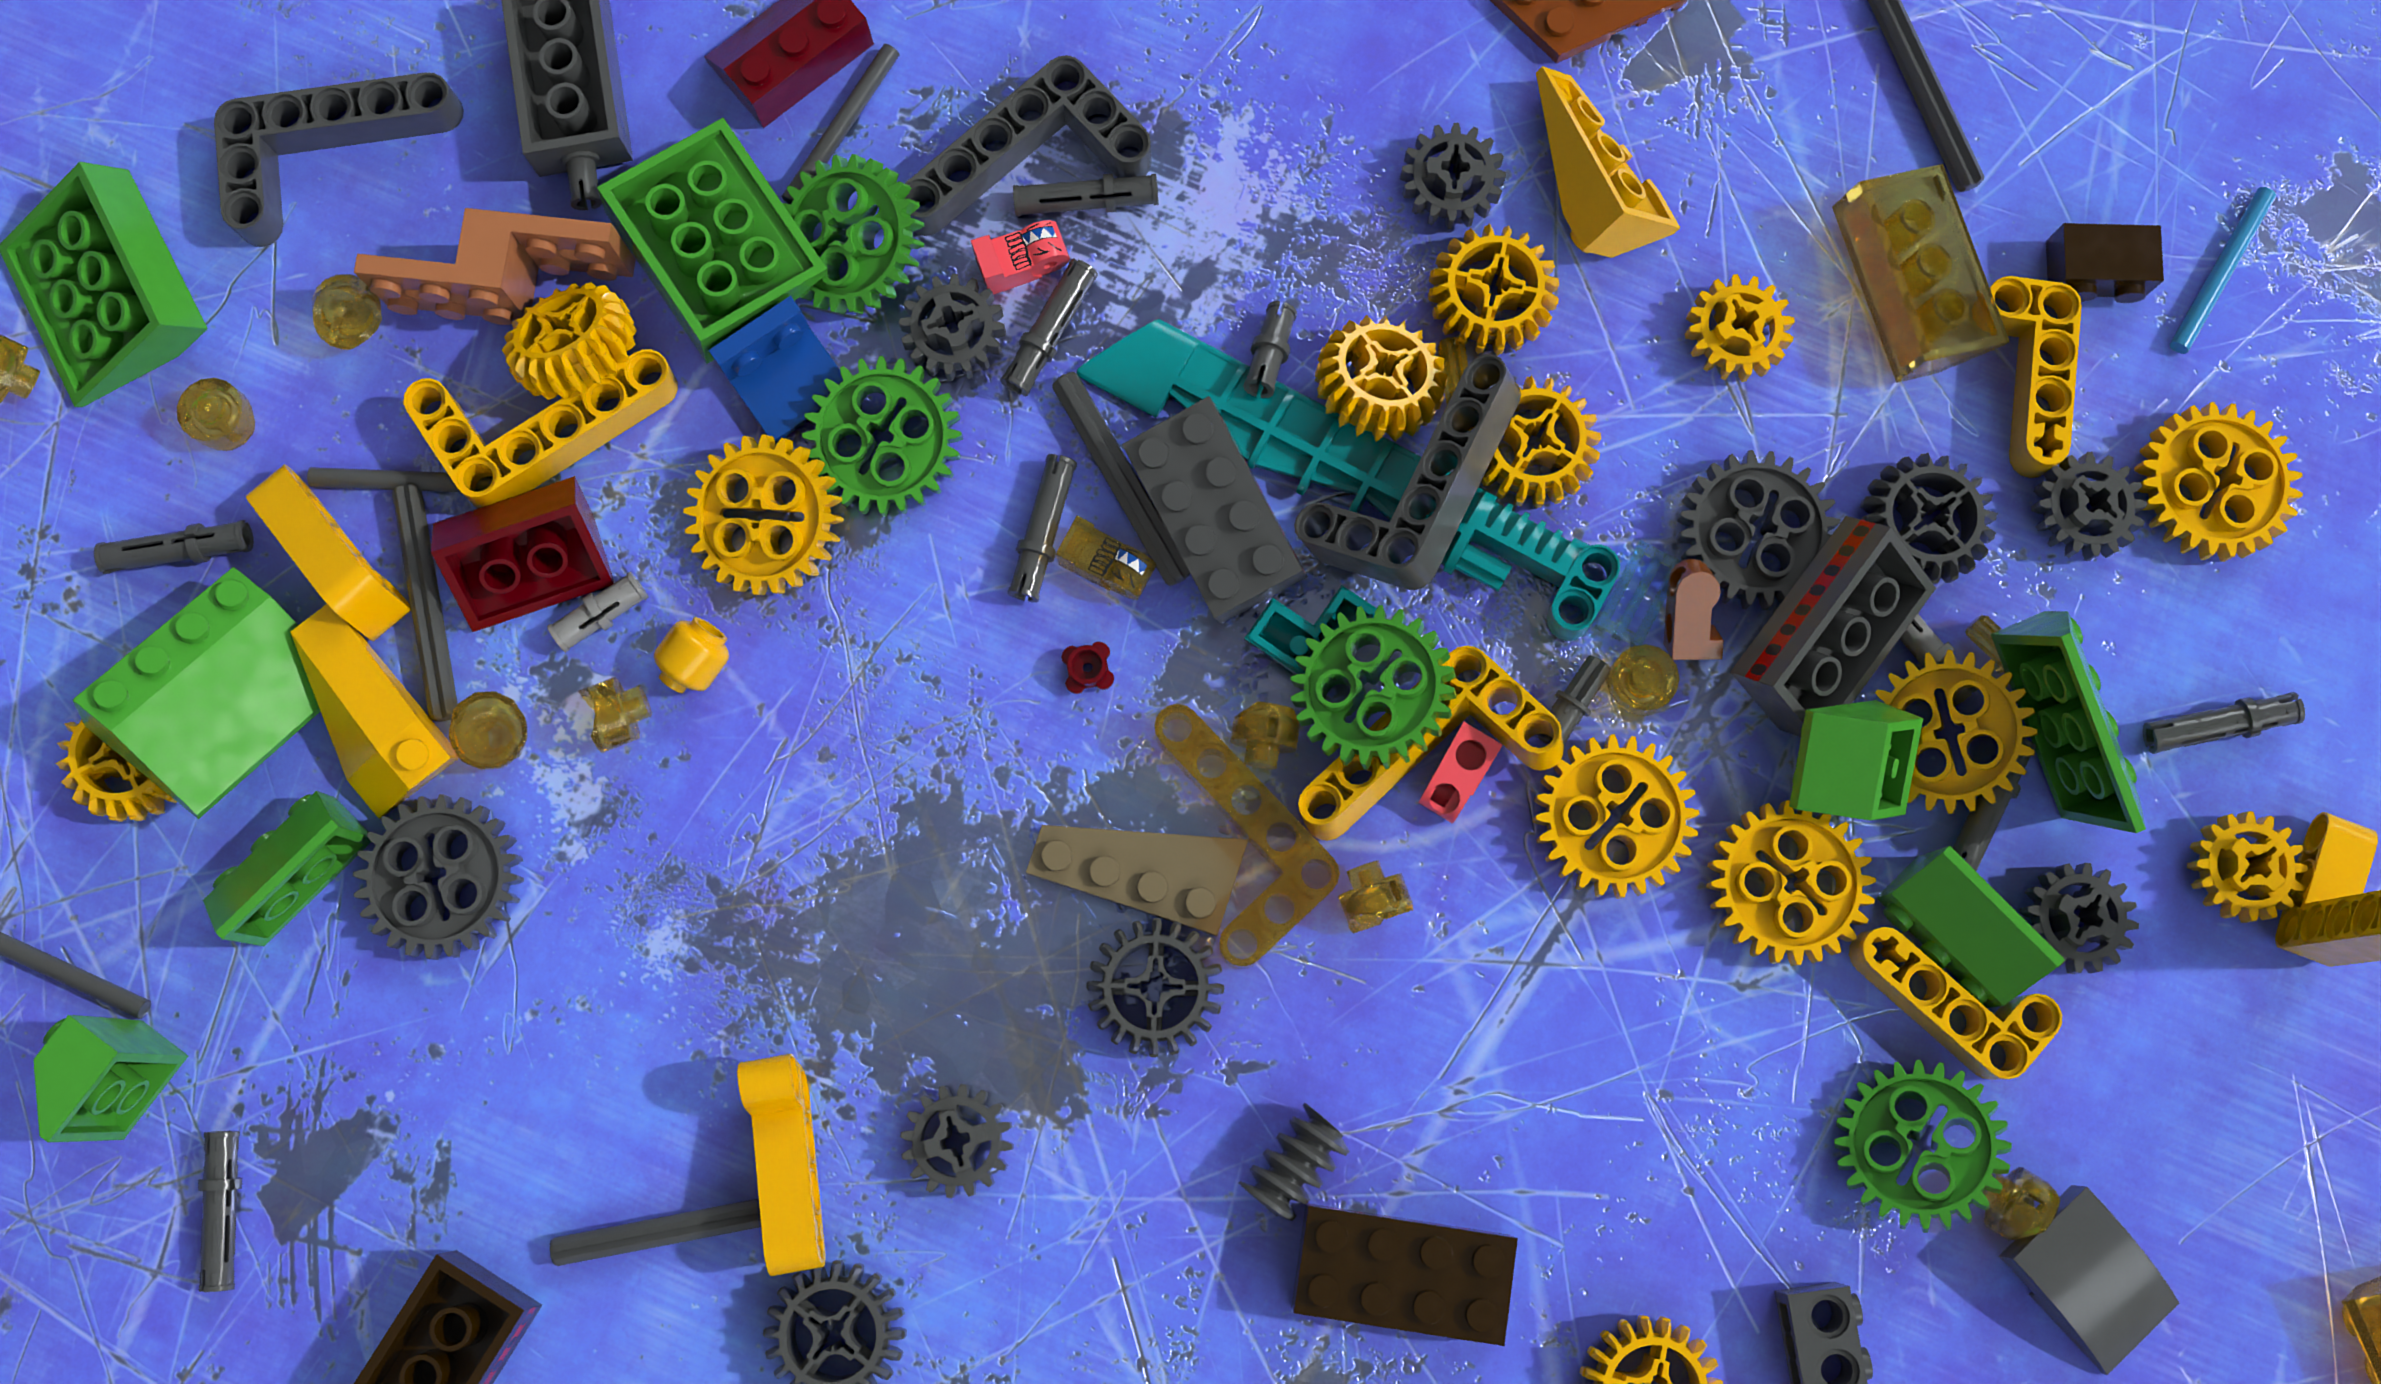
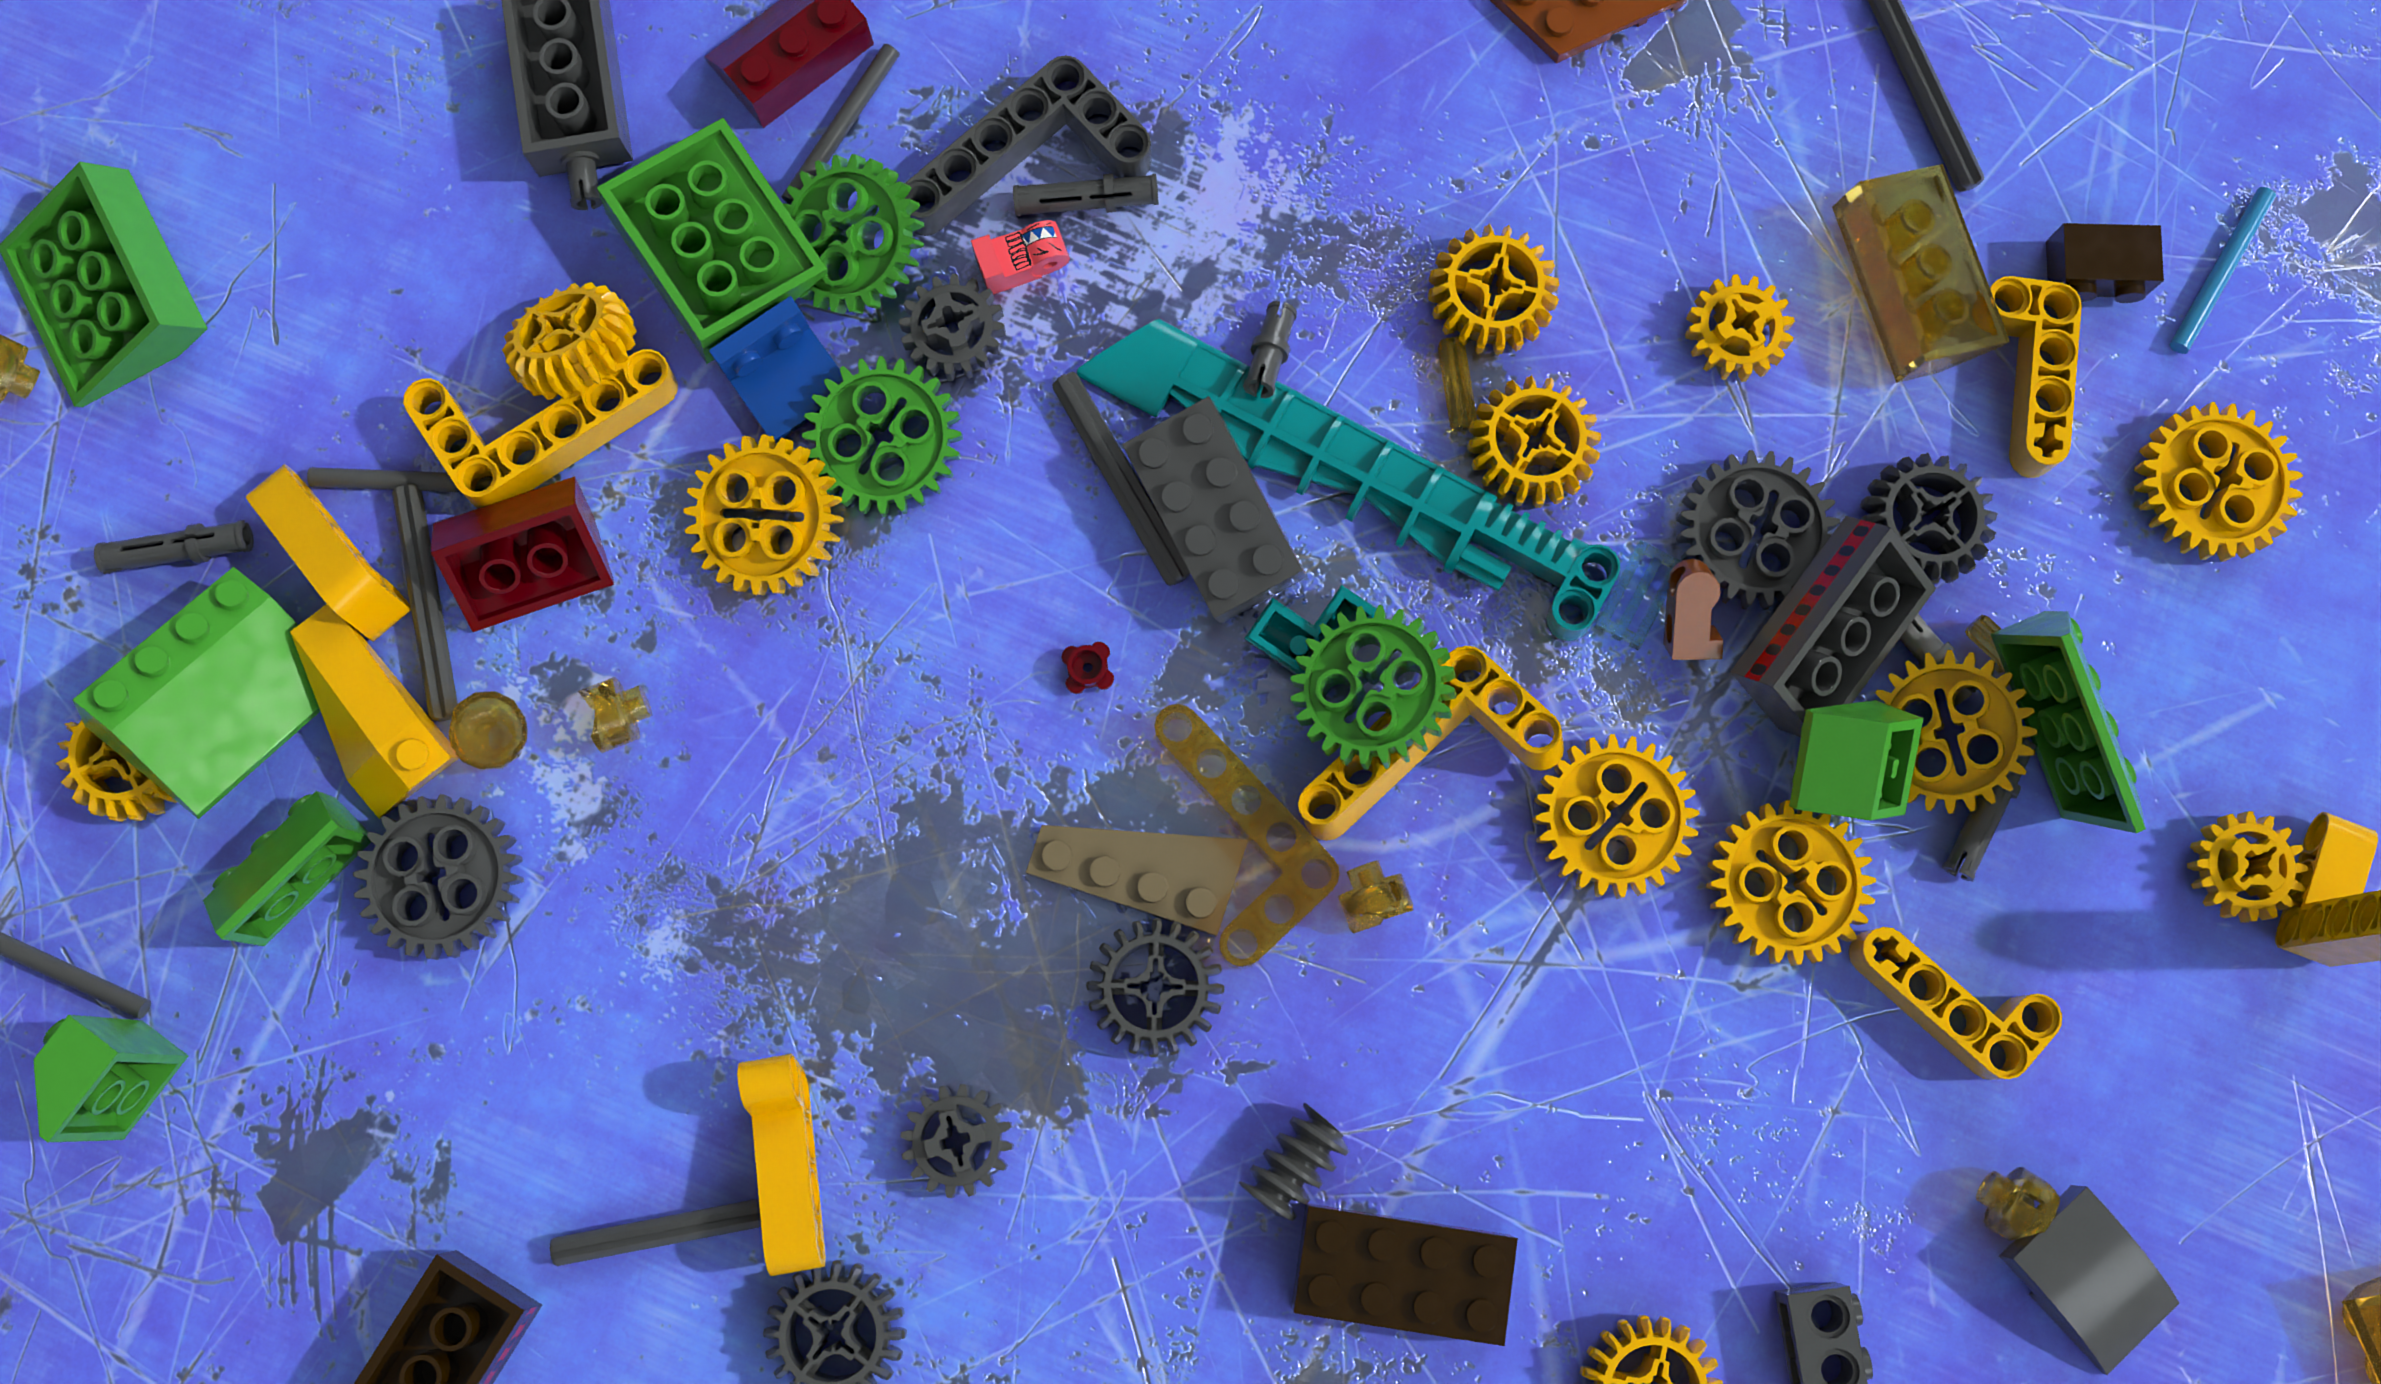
(213, 412): clear yellow piece -> none
(219, 1210): dark grey pin -> none
(313, 131): dark grey beam -> none
(345, 311): clear yellow piece -> none
(497, 265): nougat bracket -> none
(597, 612): light grey pin -> none
(691, 655): yellow head -> none
(1038, 543): dark grey pin -> none
(1040, 342): dark grey pin -> none
(1104, 560): clear yellow leg -> none
(1265, 732): clear yellow piece -> none
(1379, 393): yellow gear -> none
(1427, 491): dark grey beam -> none
(1459, 772): coral leg -> none
(1473, 169): dark grey gear -> none
(1574, 701): dark grey axle -> none
(1595, 185): yellow wedge -> none
(1643, 679): clear yellow piece -> none
(1966, 1168): bright green gear -> none
(1968, 927): bright green slope -> none
(2100, 911): dark grey gear -> none
(2111, 503): dark grey gear -> none
(2243, 719): dark grey pin -> none

